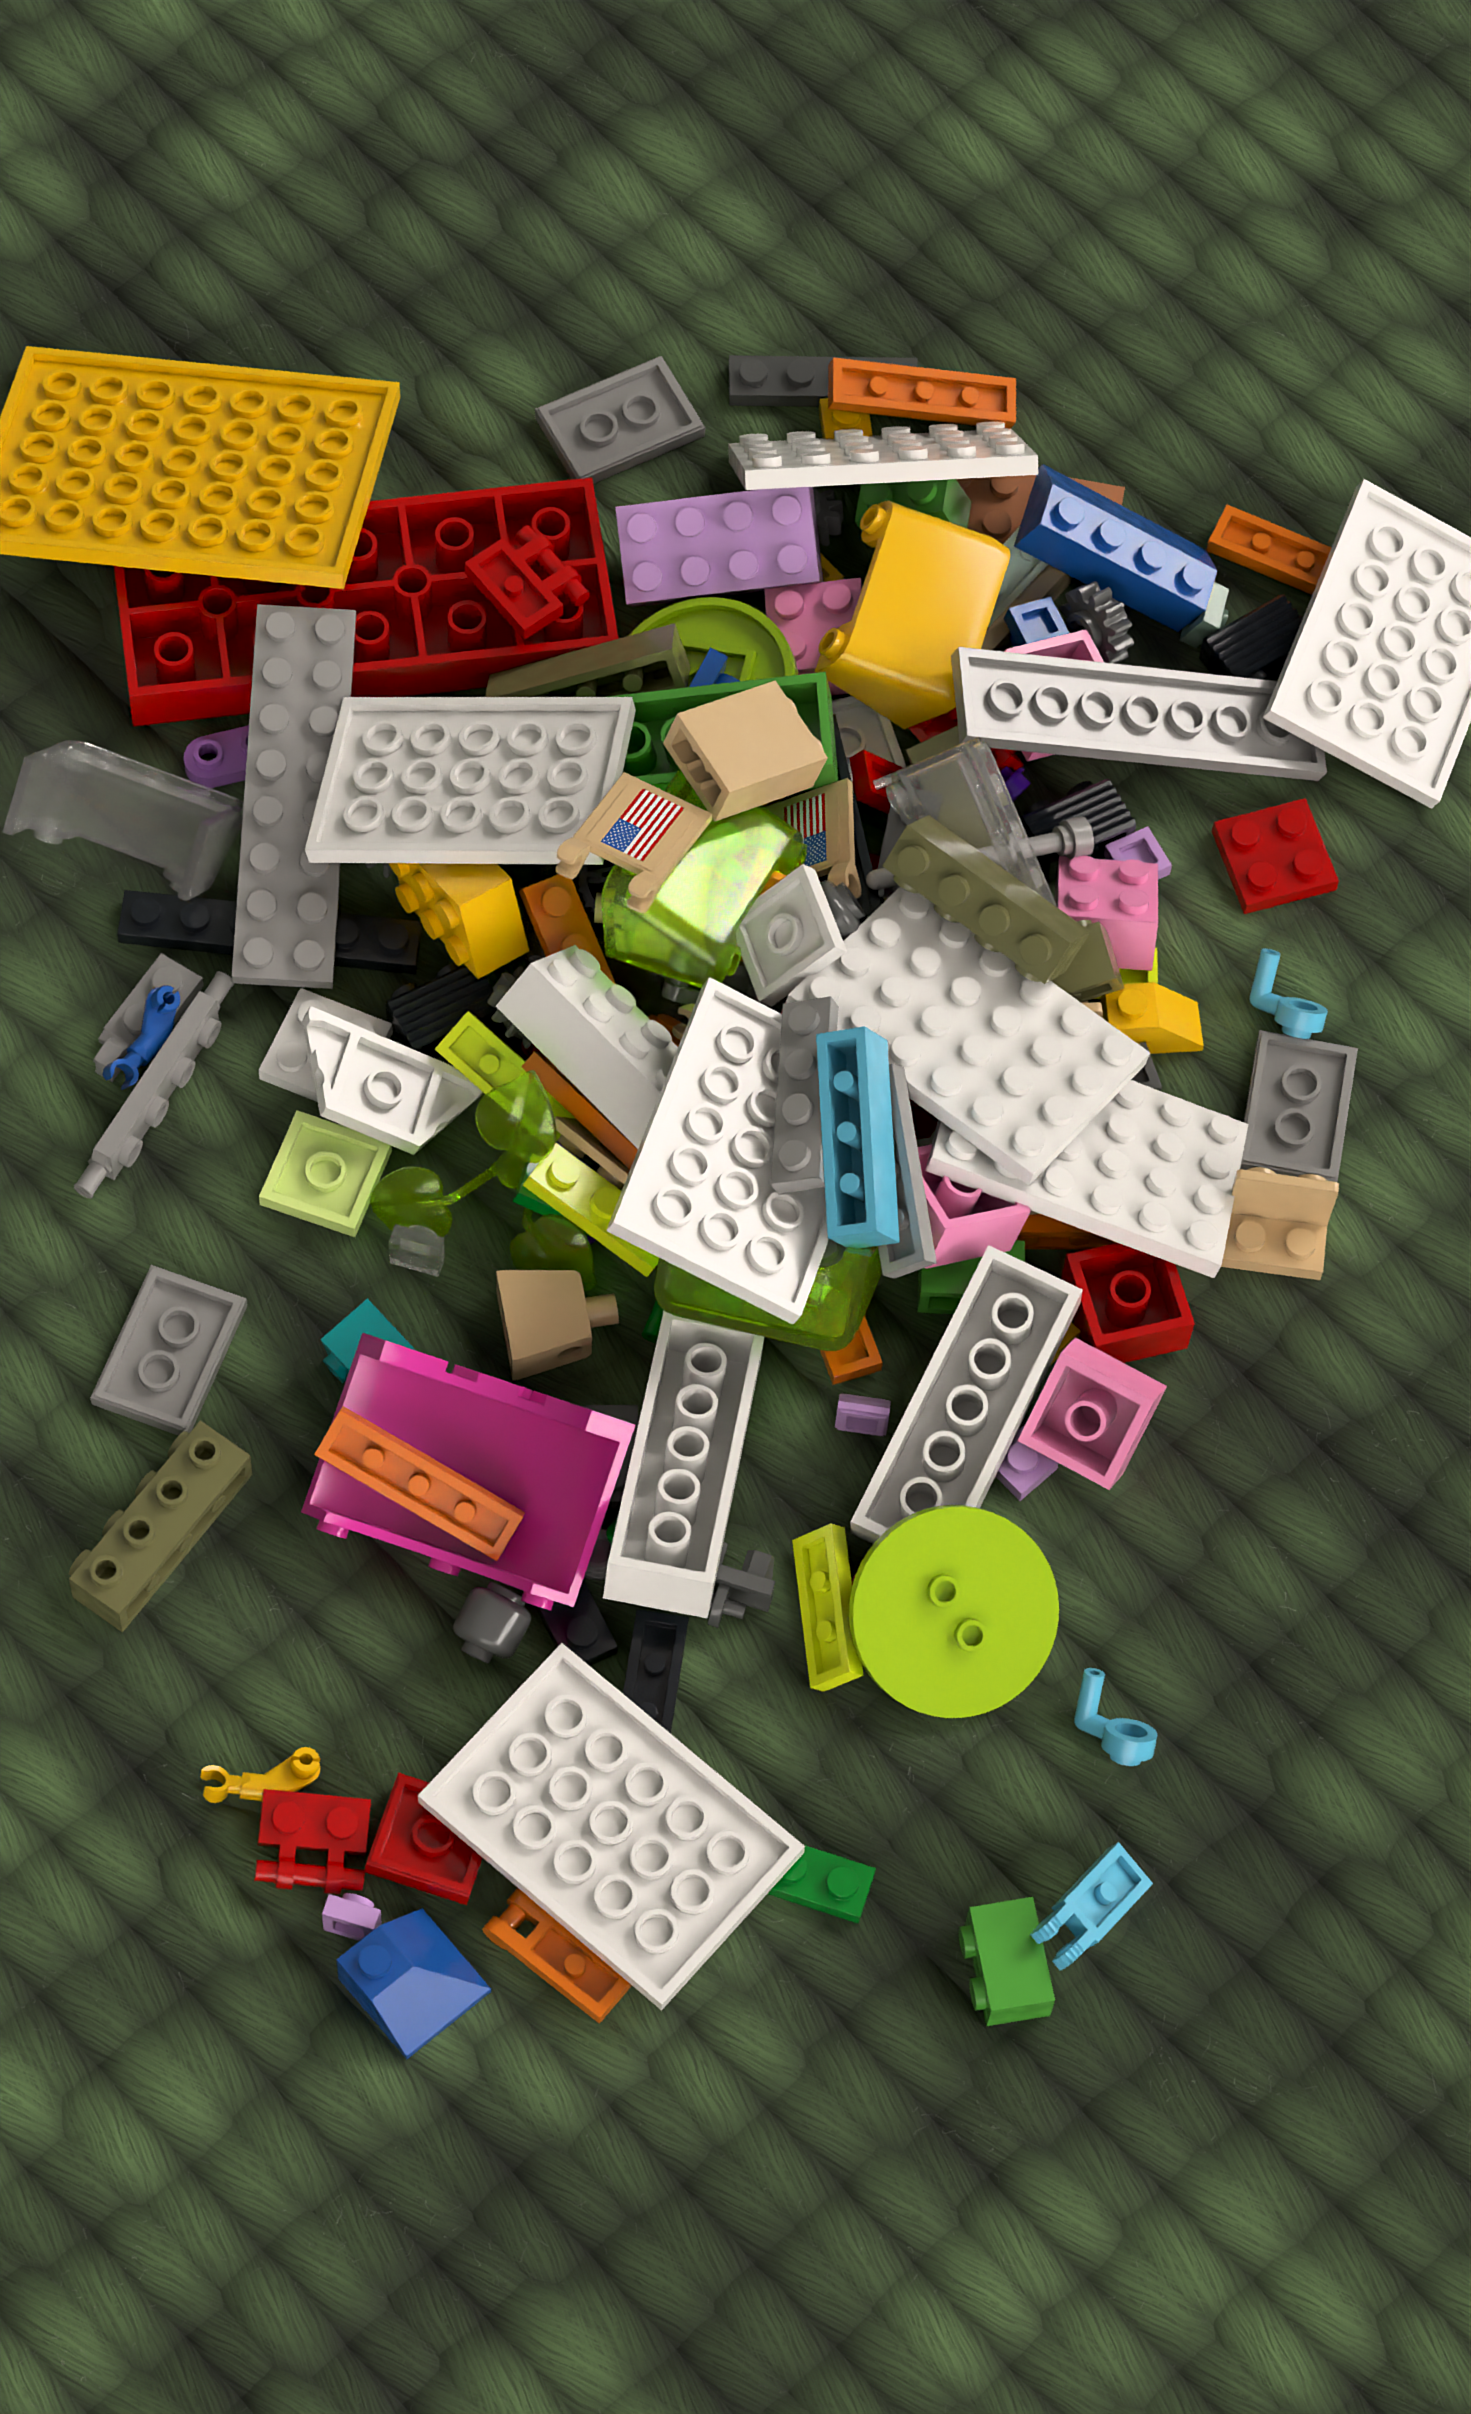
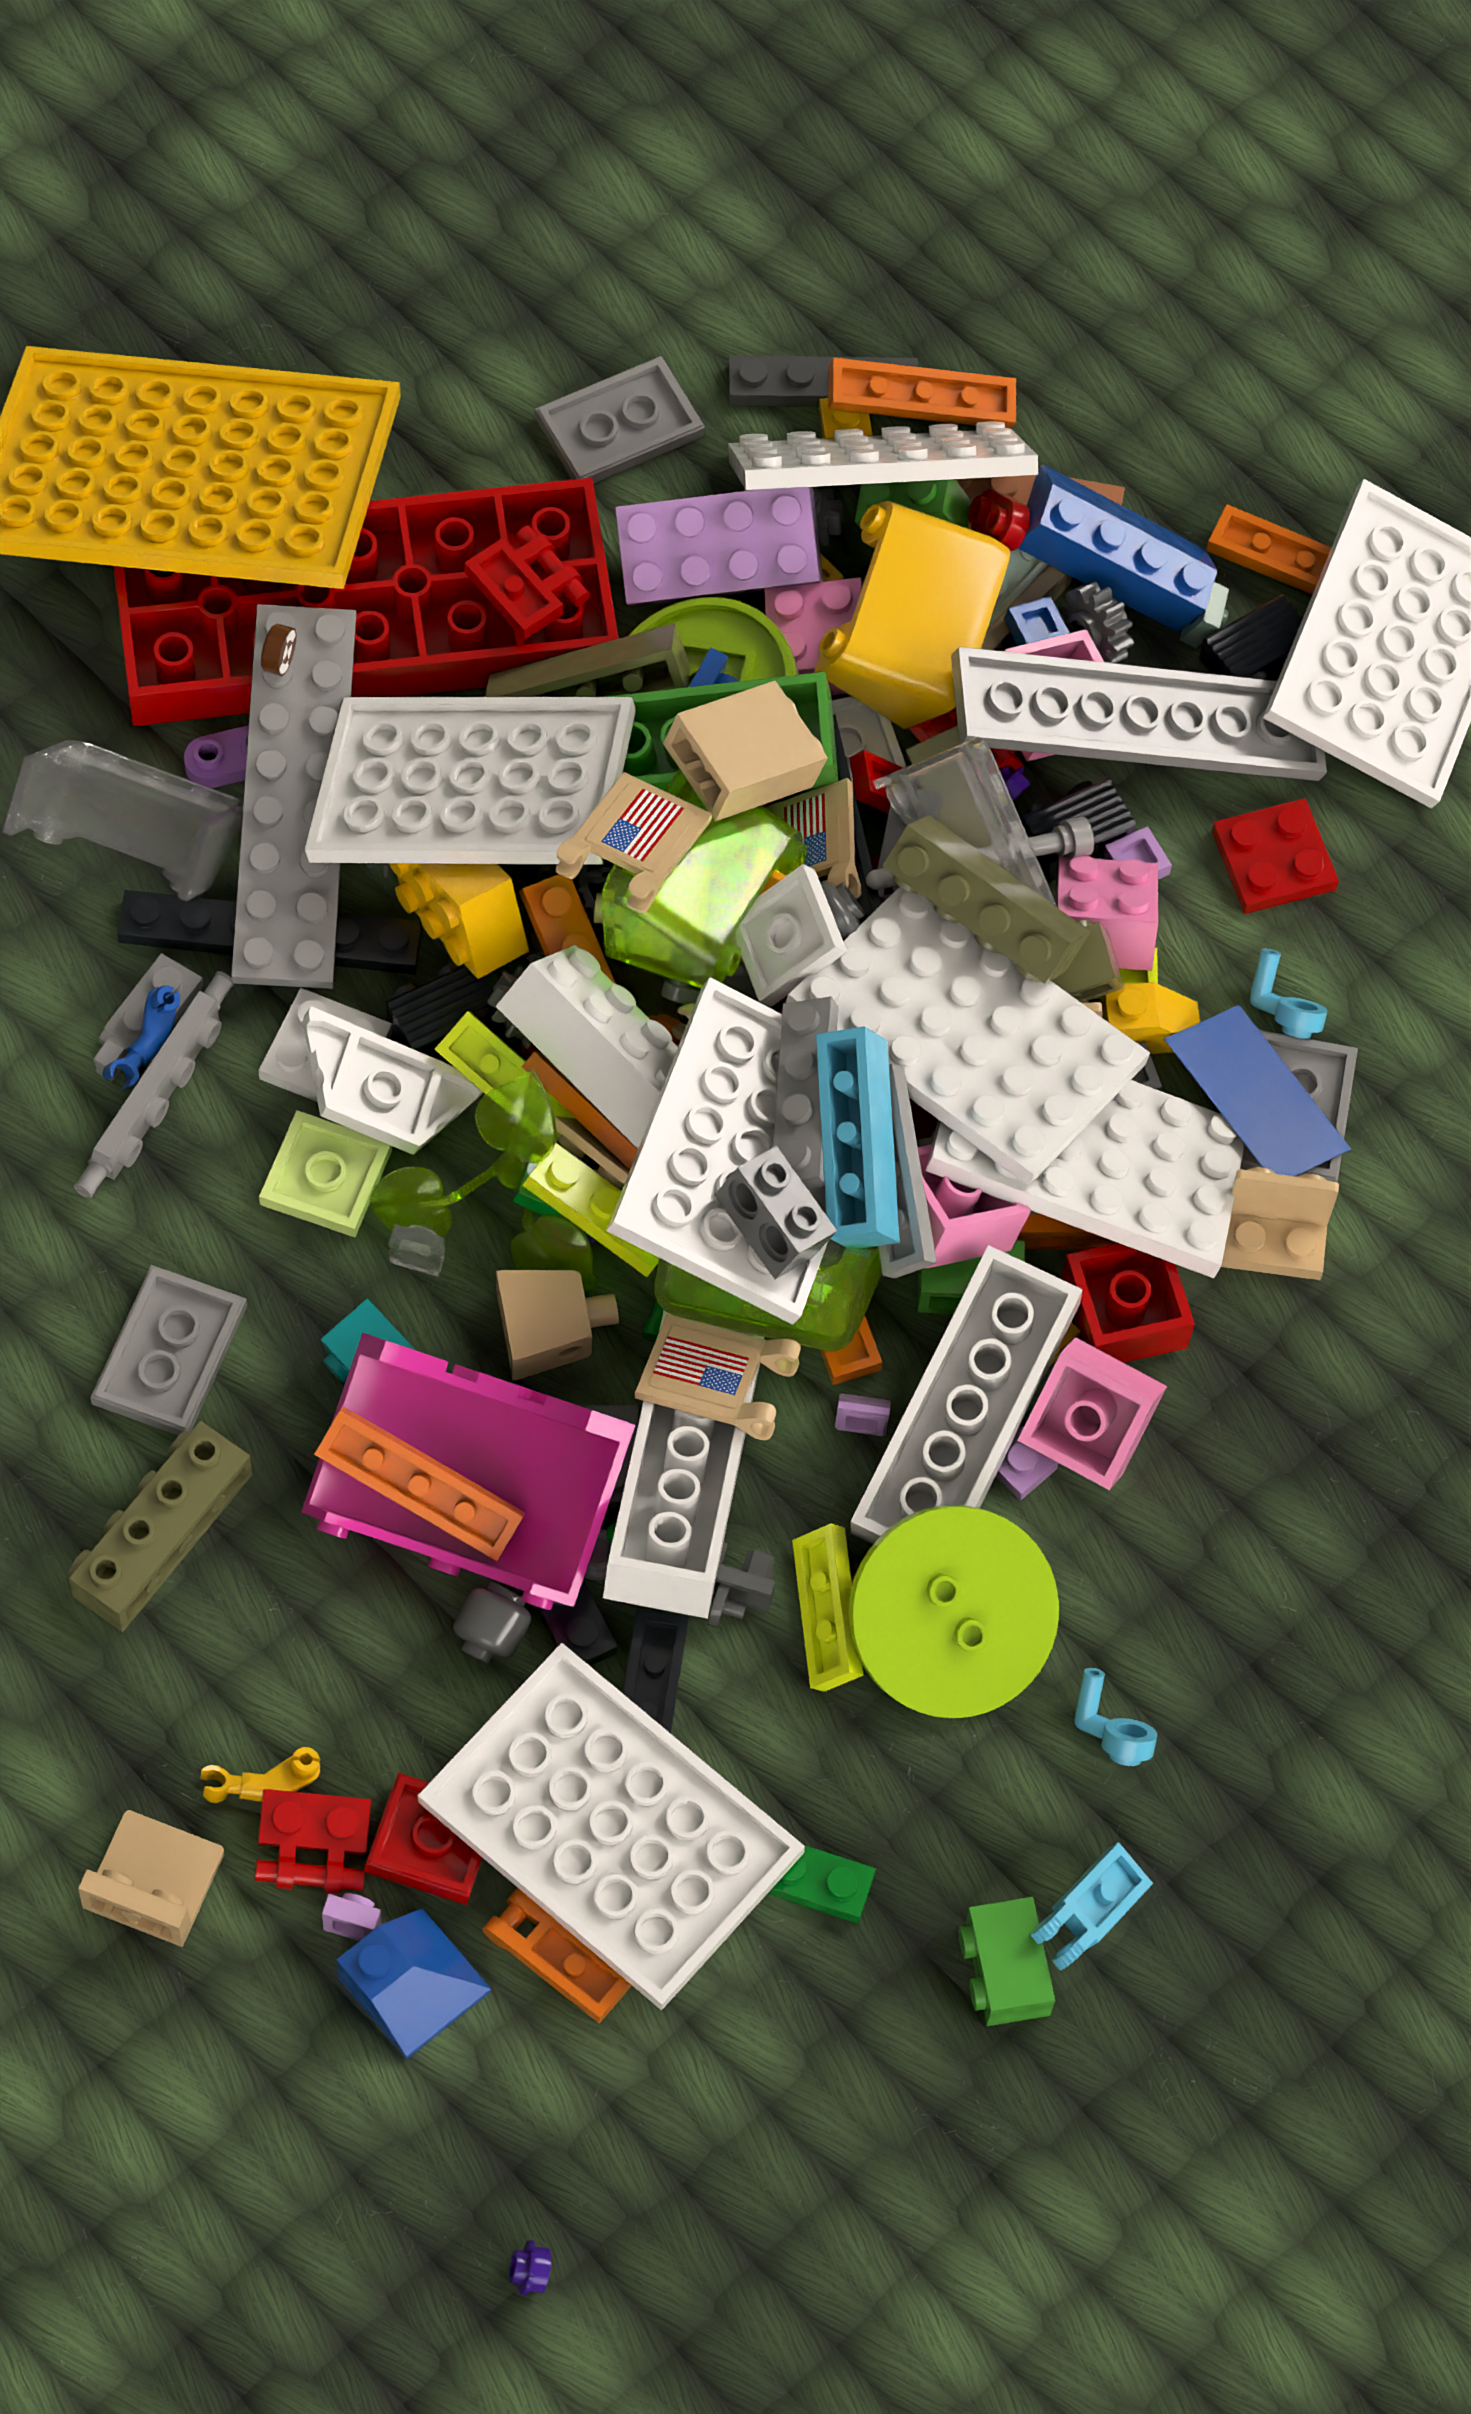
(152, 1878): none -> tan bracket
(278, 649): none -> reddish brown tile
(530, 2268): none -> dark purple plate
(711, 1372): none -> tan flag
(775, 1212): none -> dark grey brick
(1000, 518): none -> red plate
(1257, 1093): none -> sticker

